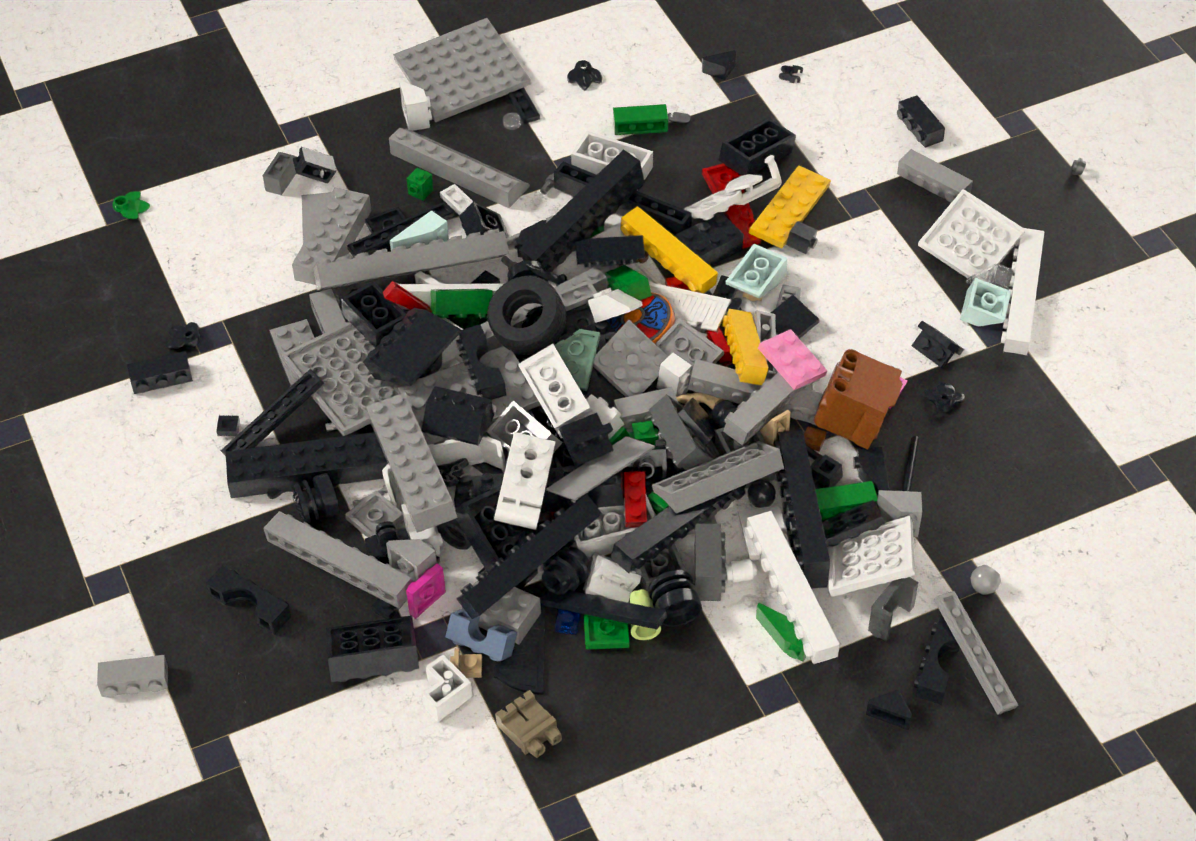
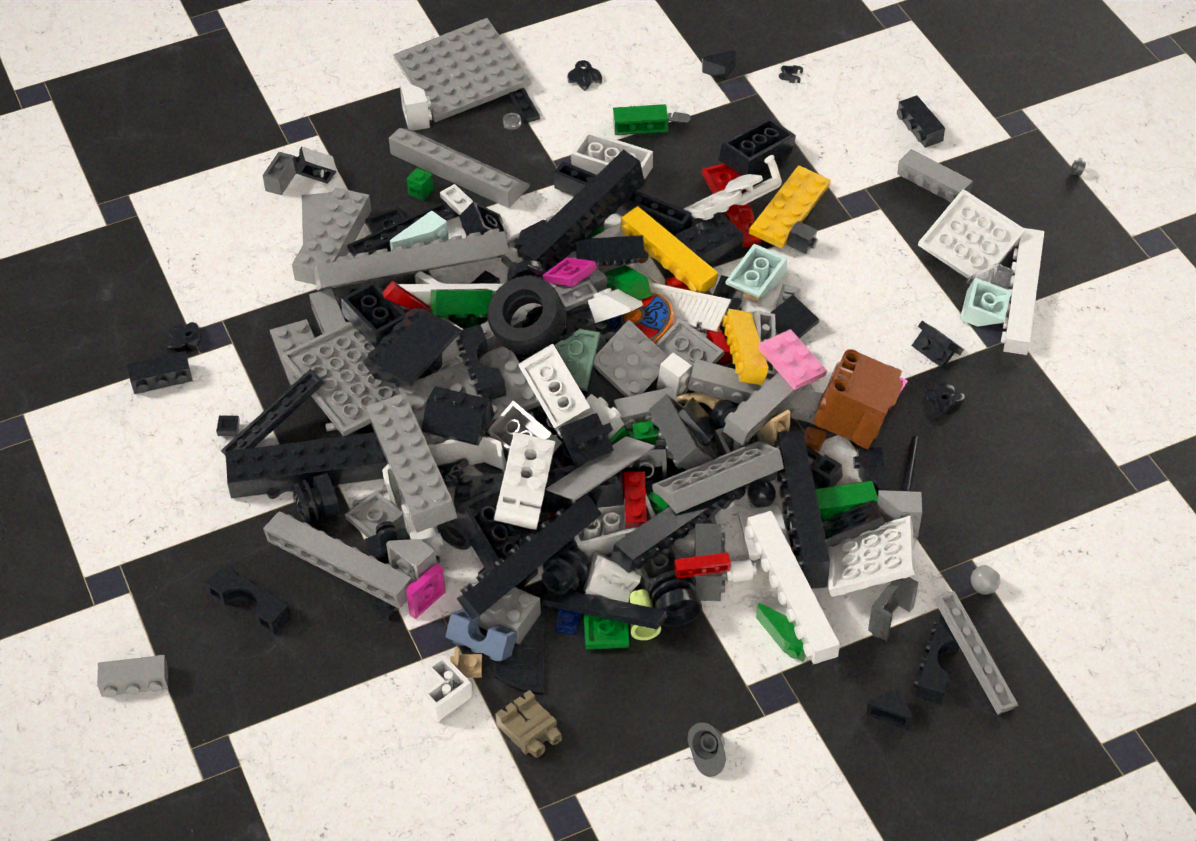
(130, 205): green plate -> none
(371, 648): black slope -> none
(549, 183): dark grey bar -> none
(570, 271): none -> dark pink plate
(702, 565): none -> red piece
(707, 748): none -> dark grey piece

